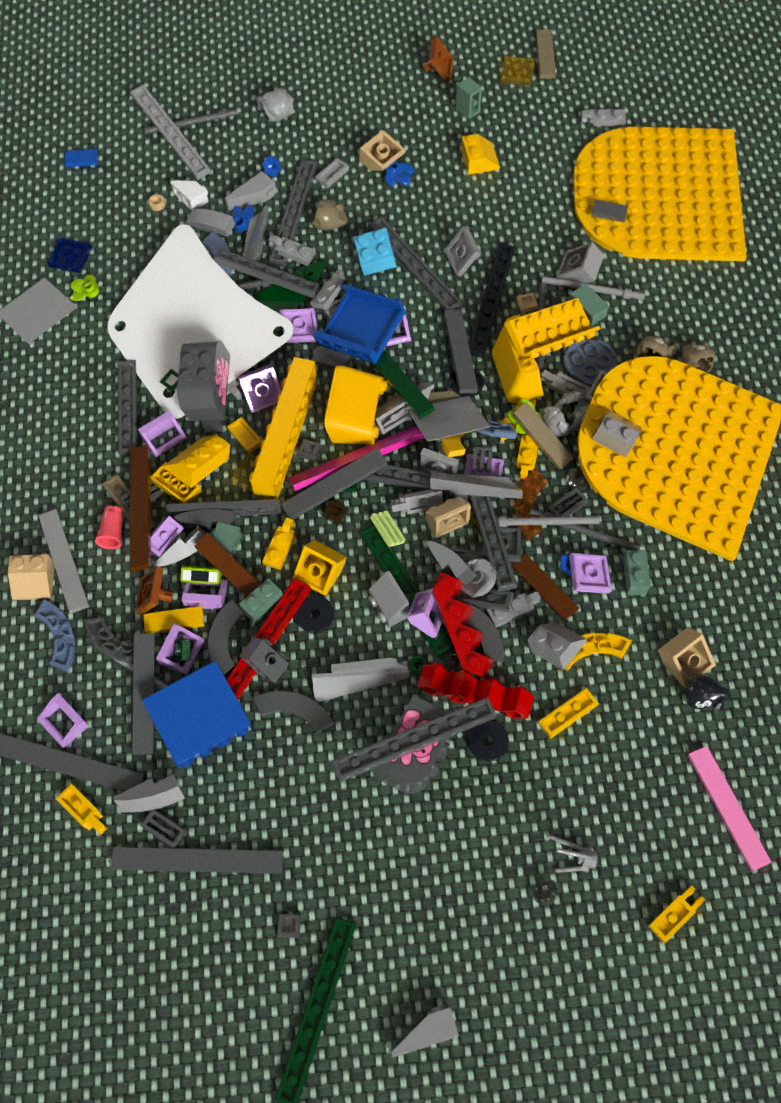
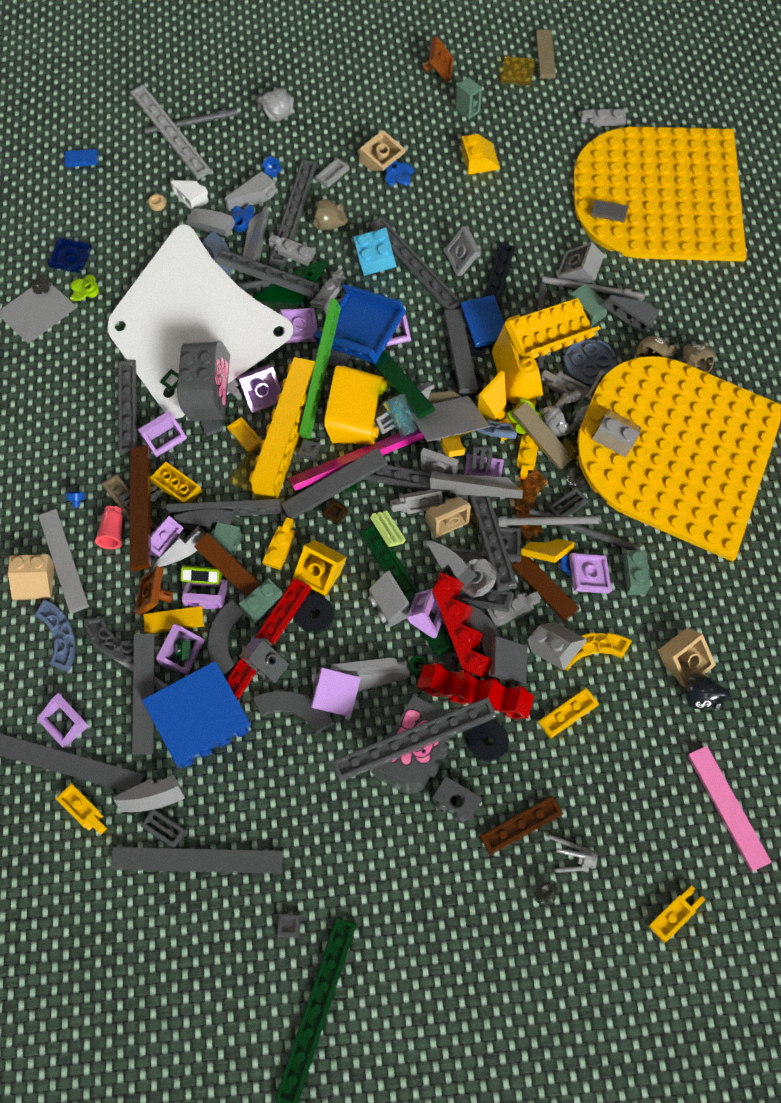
(41, 285): none -> clear smoke plant
(75, 497): none -> blue tile
(199, 460): yellow slope -> none
(320, 369): none -> bright green tile
(335, 692): none -> lavender tile
(400, 414): none -> clear light blue plant
(435, 1028): light grey slope -> none
(450, 789): none -> dark grey brick
(483, 320): none -> blue tile
(493, 399): none -> yellow slope
(508, 660): none -> dark grey tile
(521, 825): none -> reddish brown tile
(527, 303): tan tile -> none
(548, 551): none -> yellow tile
(571, 448): none -> clear yellow tile
(634, 312): none -> dark grey slope

